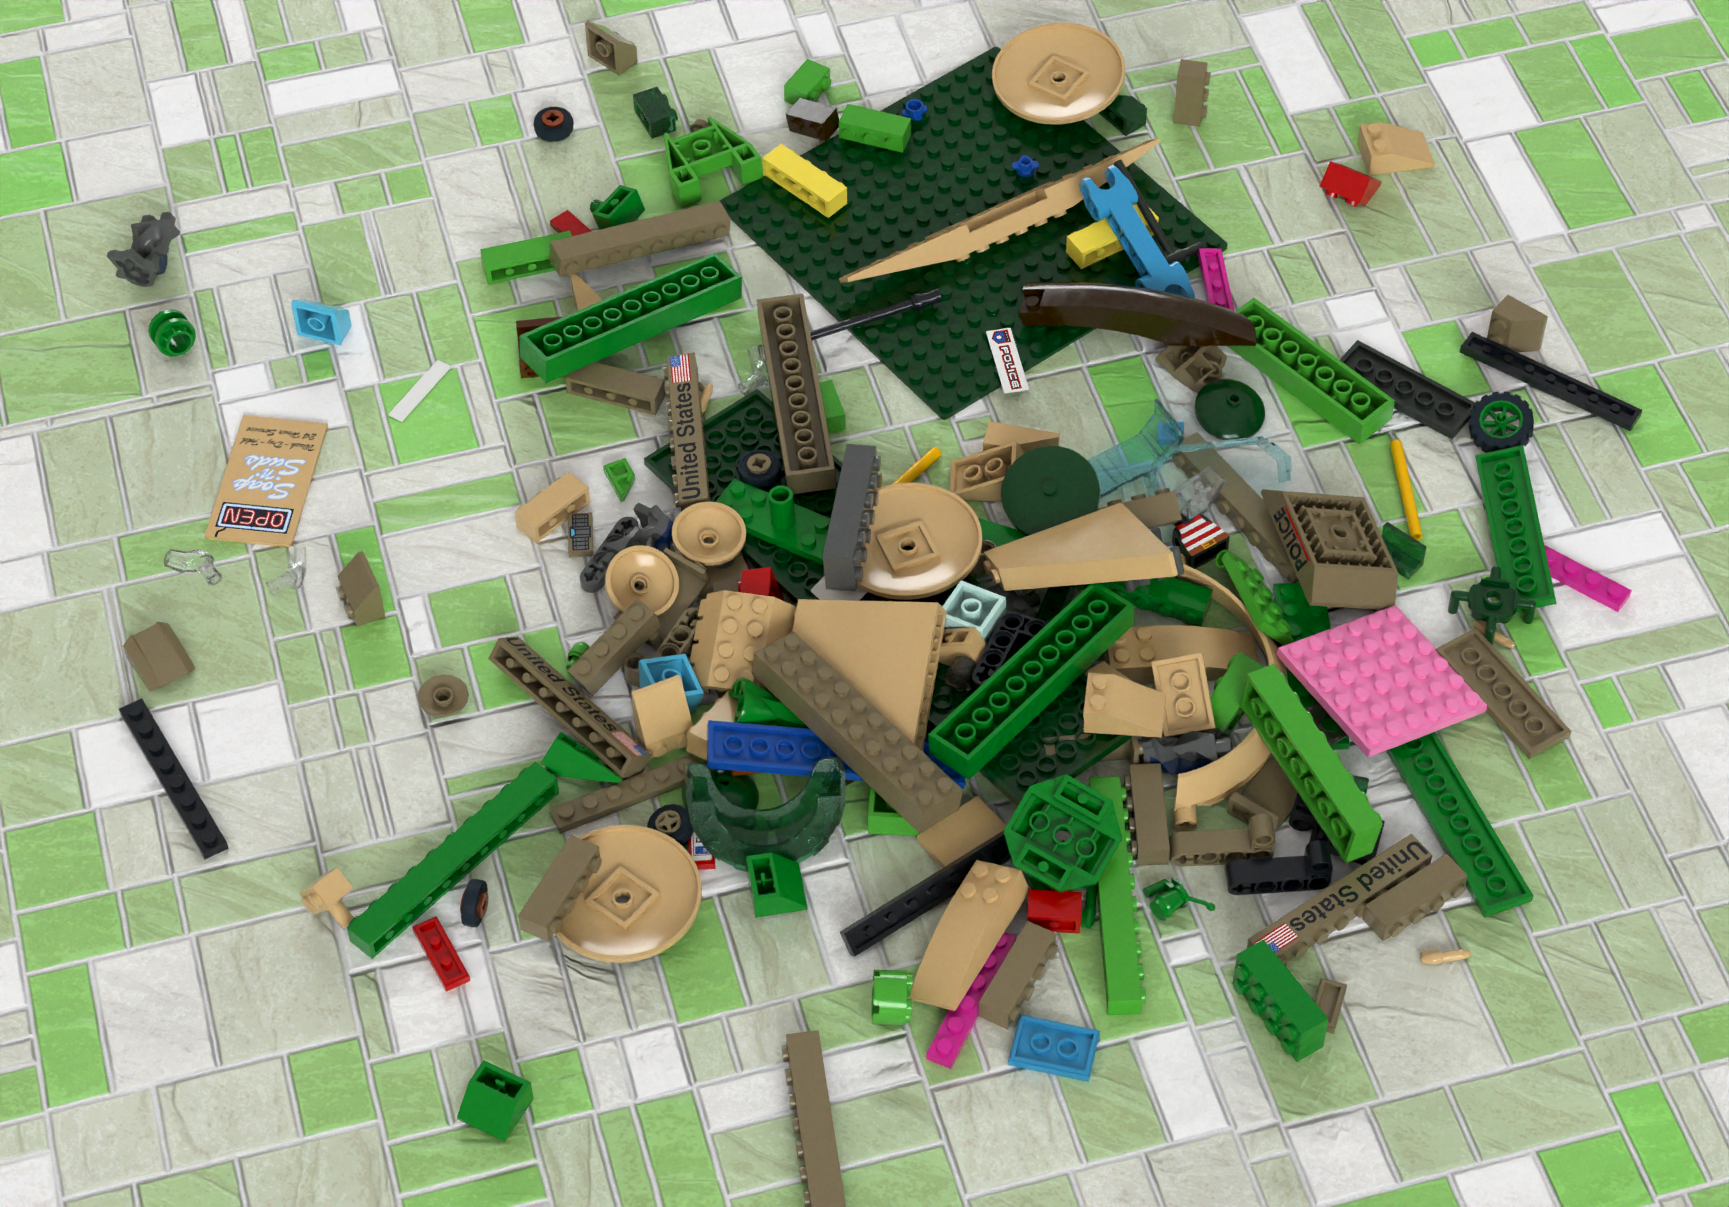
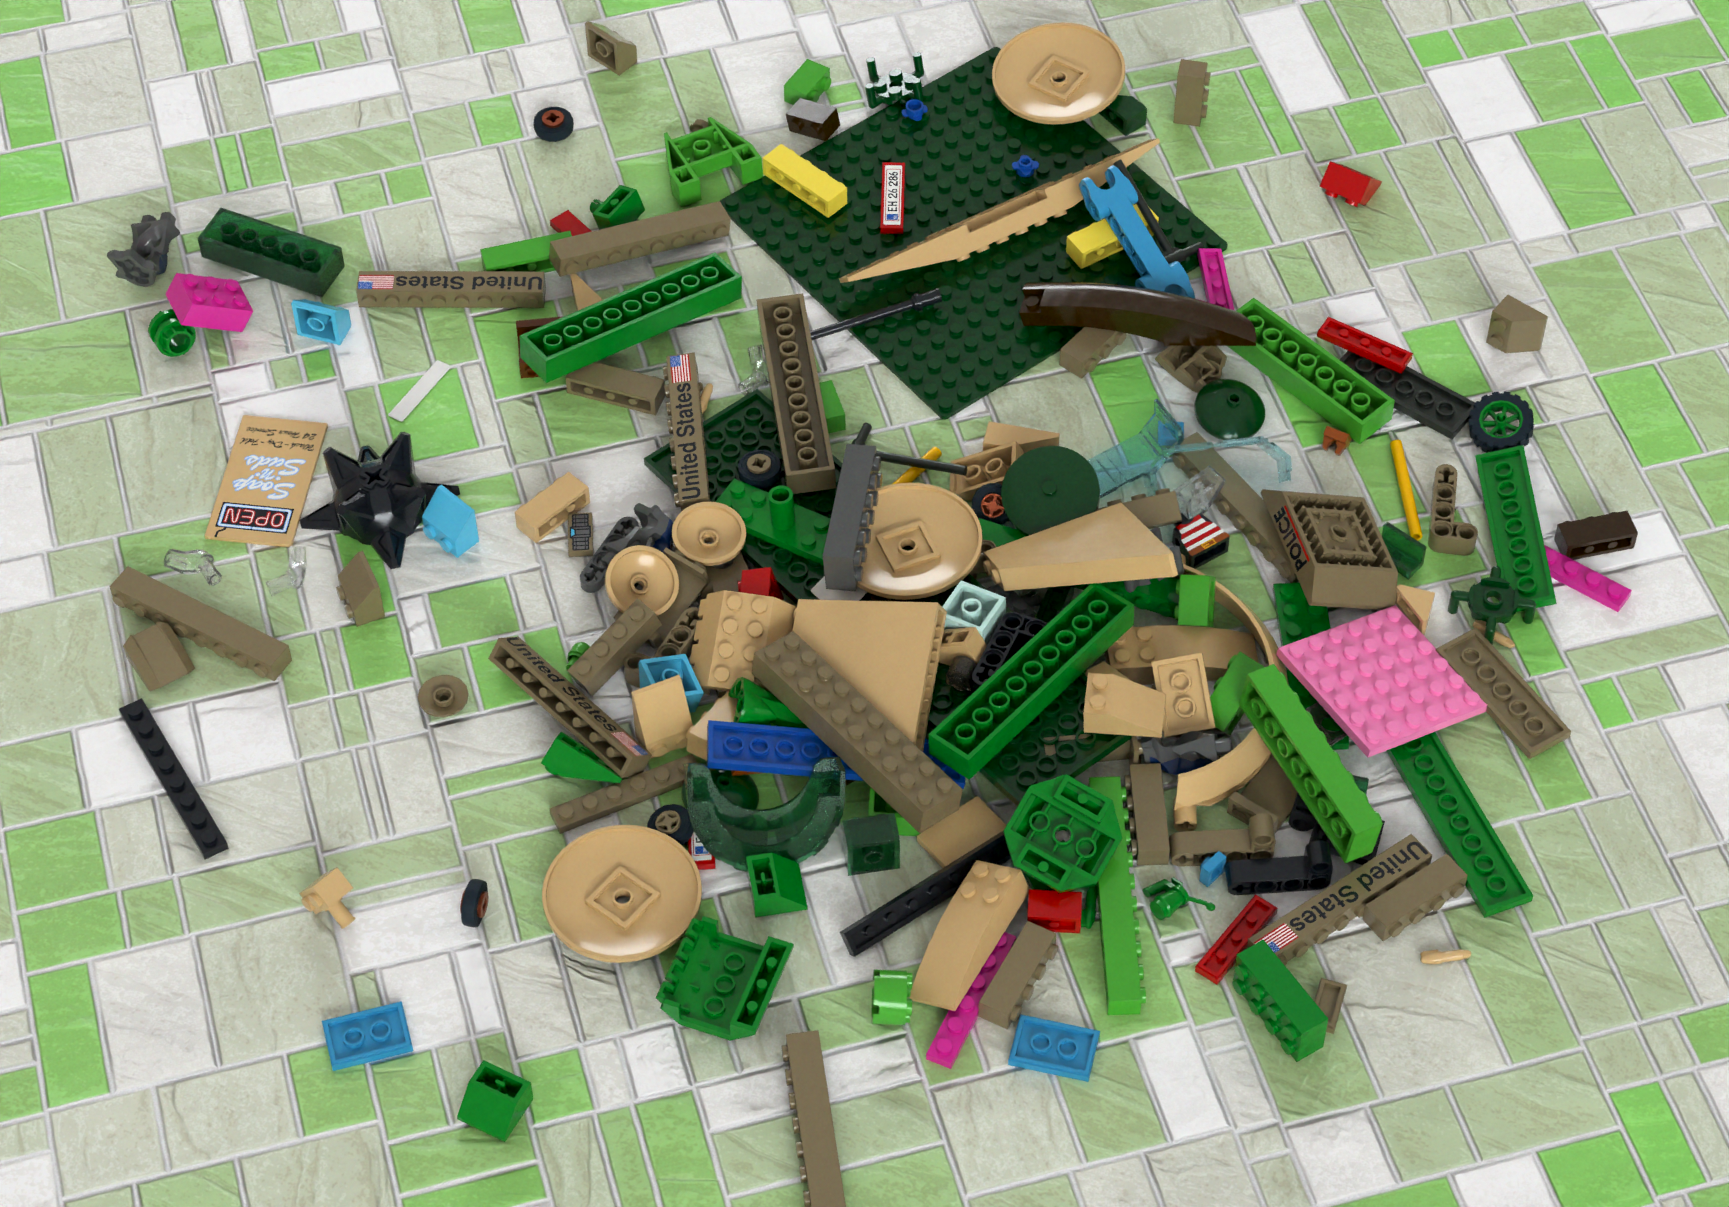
(201, 623): none -> dark tan brick
(209, 302): none -> dark pink brick
(271, 252): none -> clear green brick
(367, 1036): none -> dark azure tile
(375, 498): none -> black piece
(441, 953): red tile -> none
(450, 522): none -> medium azure slope
(451, 289): none -> dark tan brick
(452, 860): green brick -> none
(560, 888): dark tan brick -> none
(620, 477): bright green tile -> none
(654, 112): clear green brick -> none
(722, 980): none -> green slope
(871, 844): none -> clear green brick
(875, 128): bright green brick -> none
(892, 198): none -> tile
(895, 85): none -> dark green plate
(908, 460): none -> pearl dark grey bar
(988, 503): none -> wheel
(1007, 360): white sticker -> none
(1088, 349): none -> dark tan brick
(1195, 600): none -> bright green brick
(1212, 868): none -> dark azure plate
(1235, 938): none -> red tile
(1255, 596): bright green hinge -> none
(1336, 436): none -> dark orange tile
(1364, 345): none -> red tile
(1392, 149): tan slope -> none
(1415, 605): none -> tan slope
(1444, 533): none -> dark tan beam
(1551, 381): black plate -> none
(1596, 535): none -> dark brown brick

